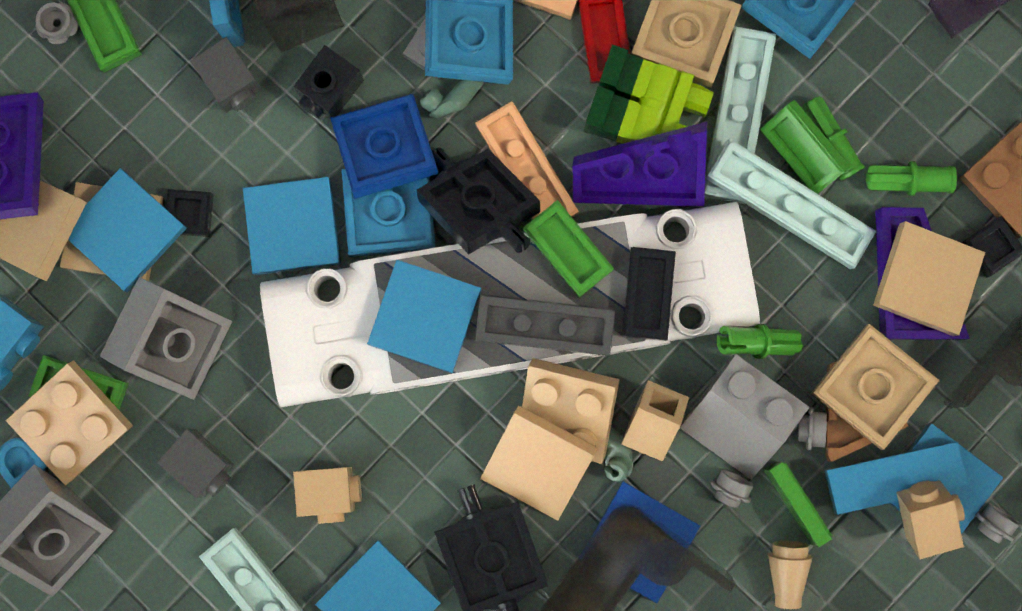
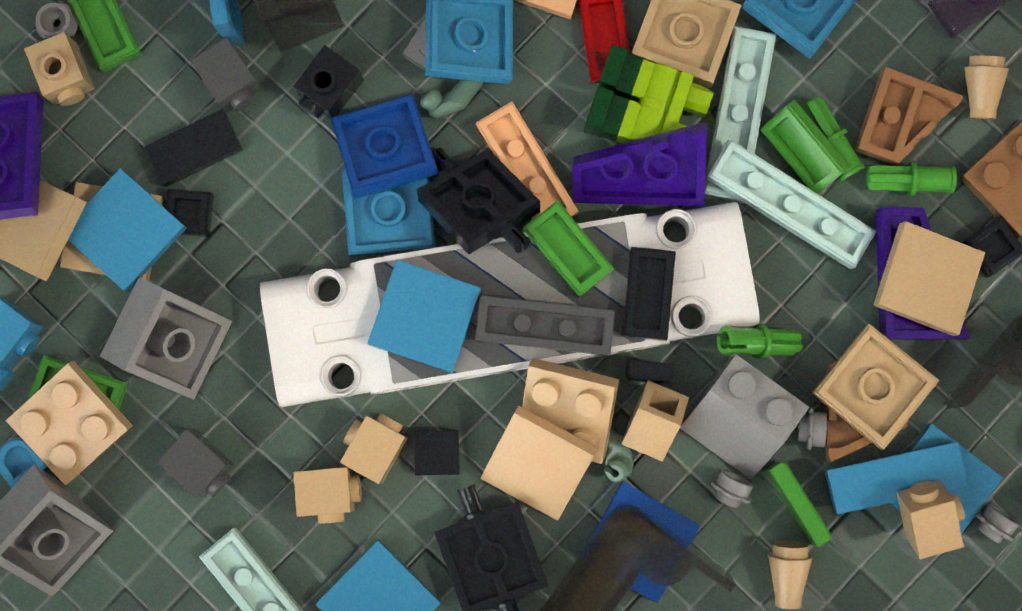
(59, 70): none -> tan brick
(193, 148): none -> black tile
(291, 226): dark azure tile -> none
(373, 446): none -> tan brick
(437, 452): none -> black tile
(646, 370): none -> black tile
(901, 115): none -> medium nougat wing
(985, 85): none -> tan cone

